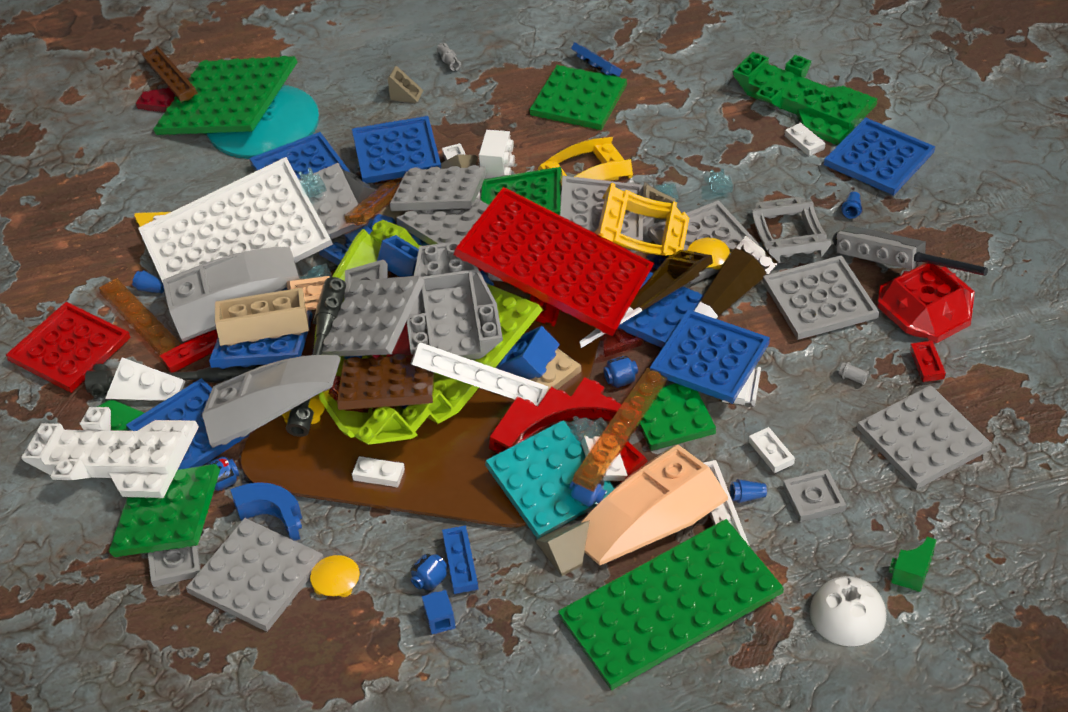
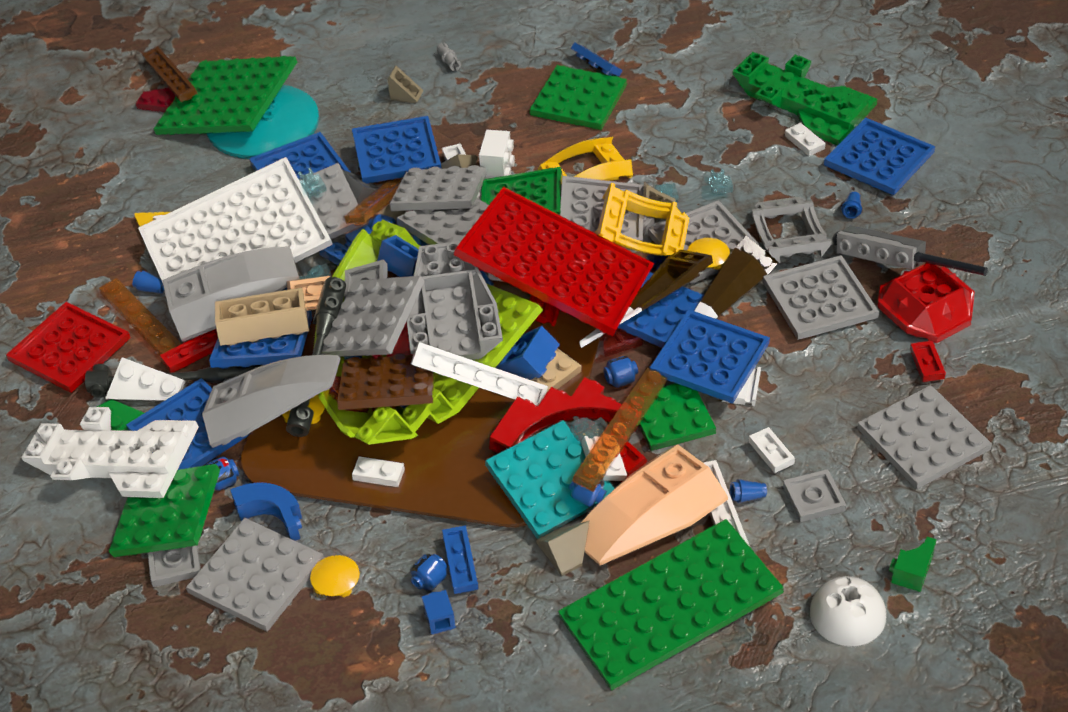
(853, 373): light grey pin -> none

